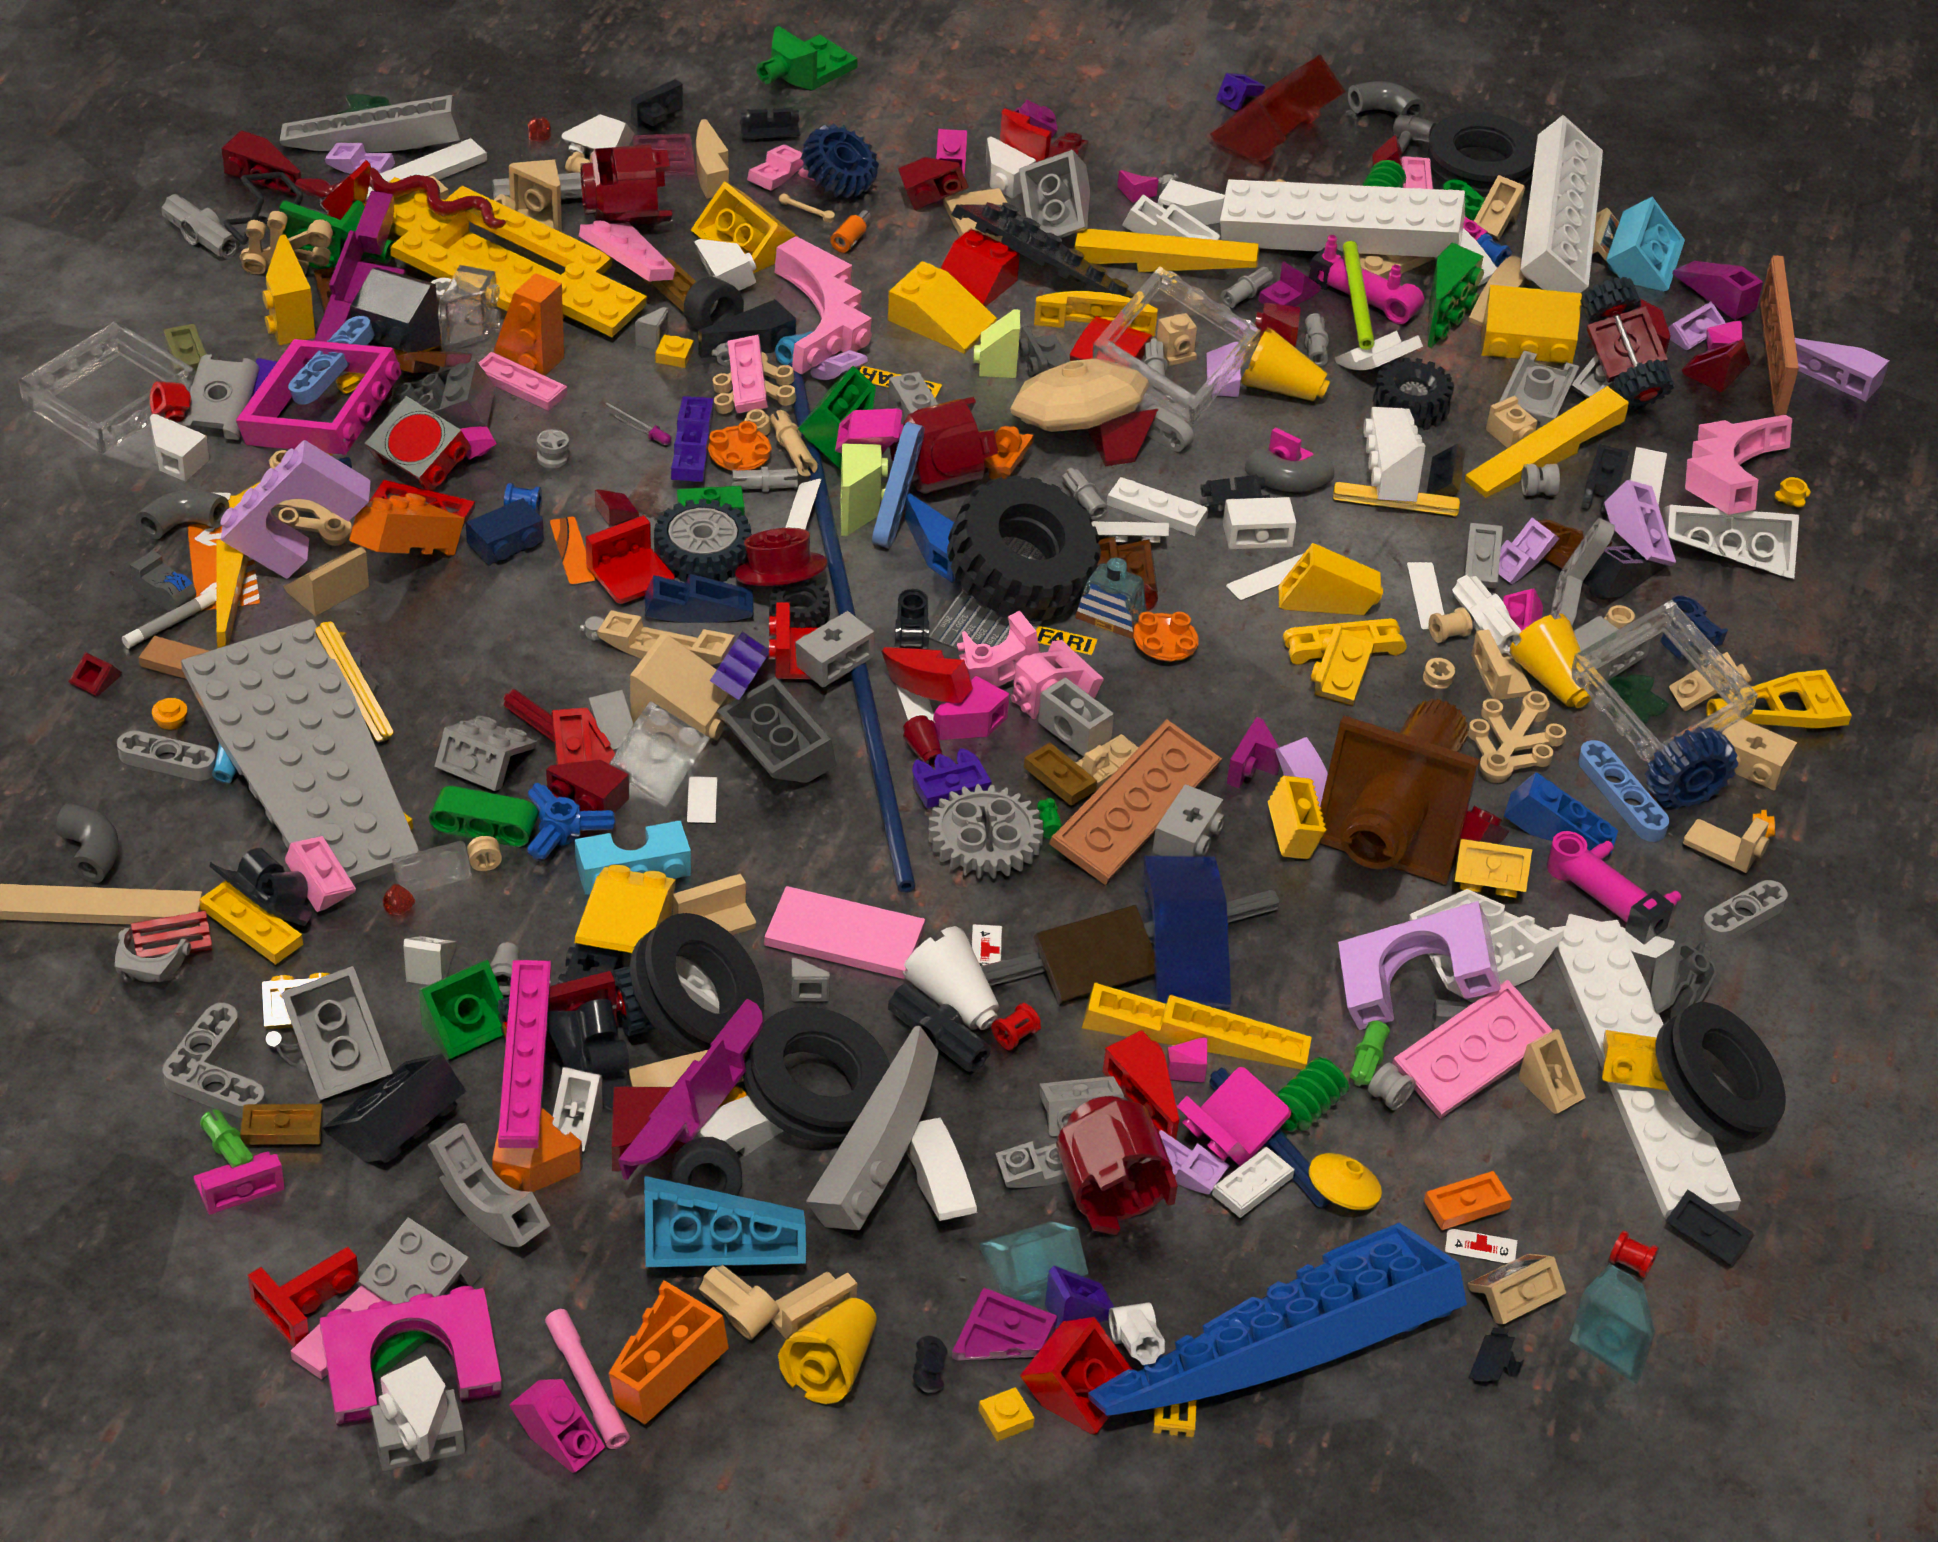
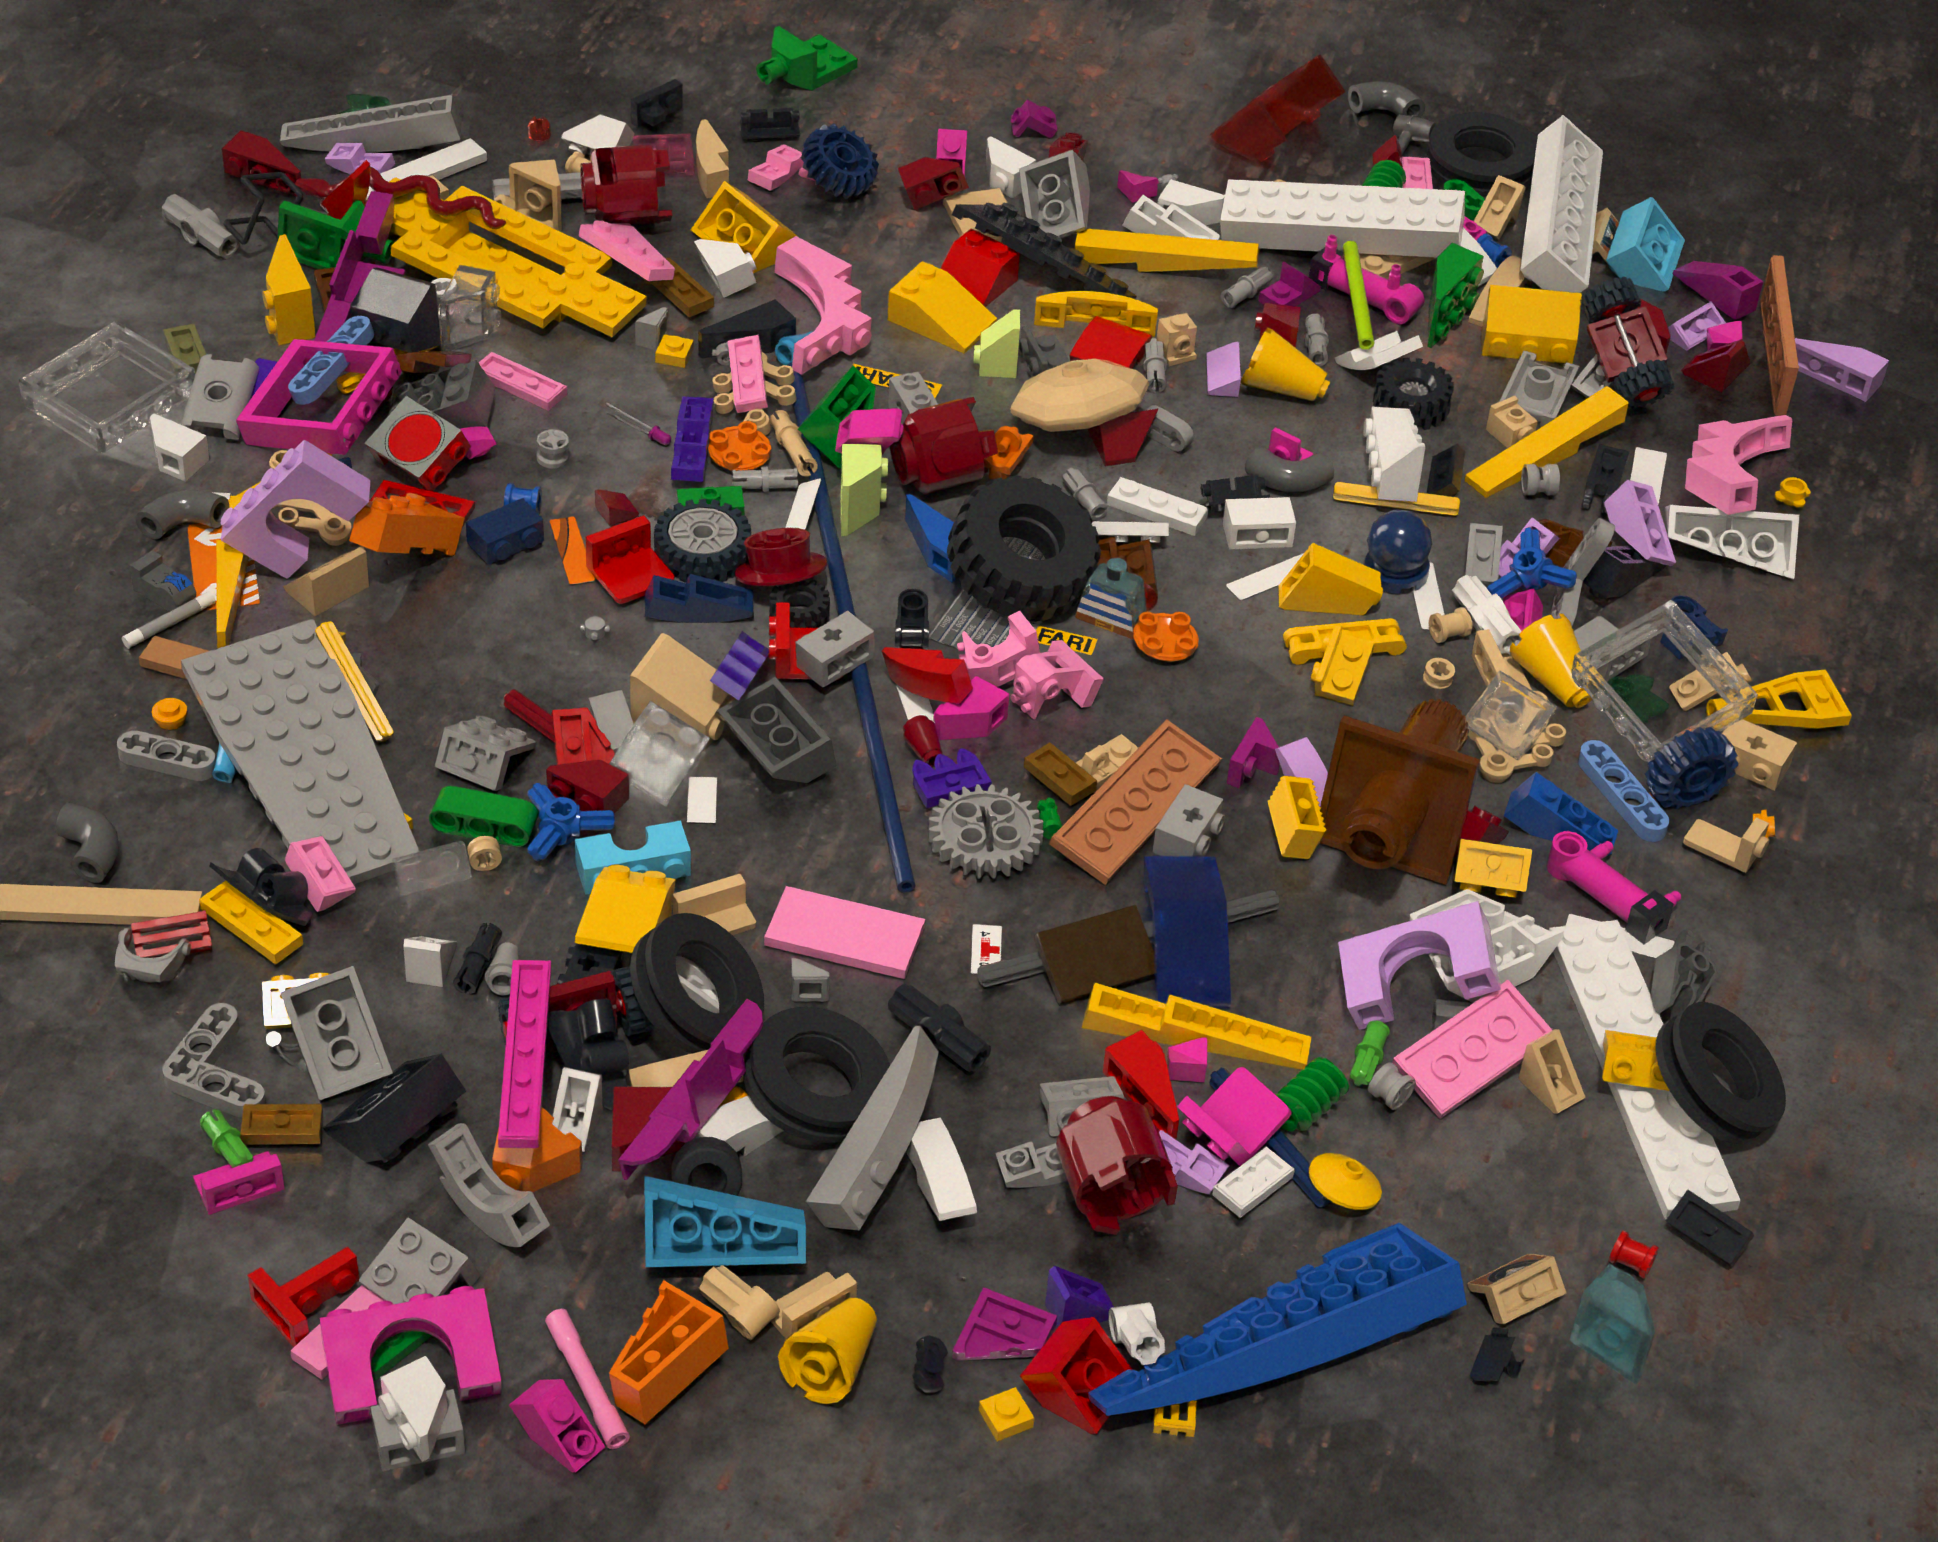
(94, 675): dark red slope -> none
(169, 400): red plate -> none
(257, 260): tan plant -> none
(398, 900): clear red hinge -> none
(462, 1009): green slope -> none
(477, 958): none -> black pin
(534, 326): orange wedge -> none
(628, 635): tan slope -> none
(702, 297): black tyre -> none
(828, 216): tan hinge -> none
(838, 365): lavender slope -> none
(849, 232): orange piece -> none
(898, 485): medium blue beam -> none
(953, 976): white cone -> none
(1022, 1012): red bush -> none
(1023, 136): red slope -> none
(1025, 1257): clear light blue slope -> none
(1075, 716): light grey brick -> none
(1161, 388): clear window -> none
(1237, 88): dark purple bracket -> none
(1399, 550): none -> dark blue tile
(1467, 1200): orange plate -> none
(1480, 1246): white sticker -> none
(1509, 715): none -> clear slope
(1532, 569): none -> blue bush
(1620, 616): tan plate -> none
(1738, 924): light grey beam -> none

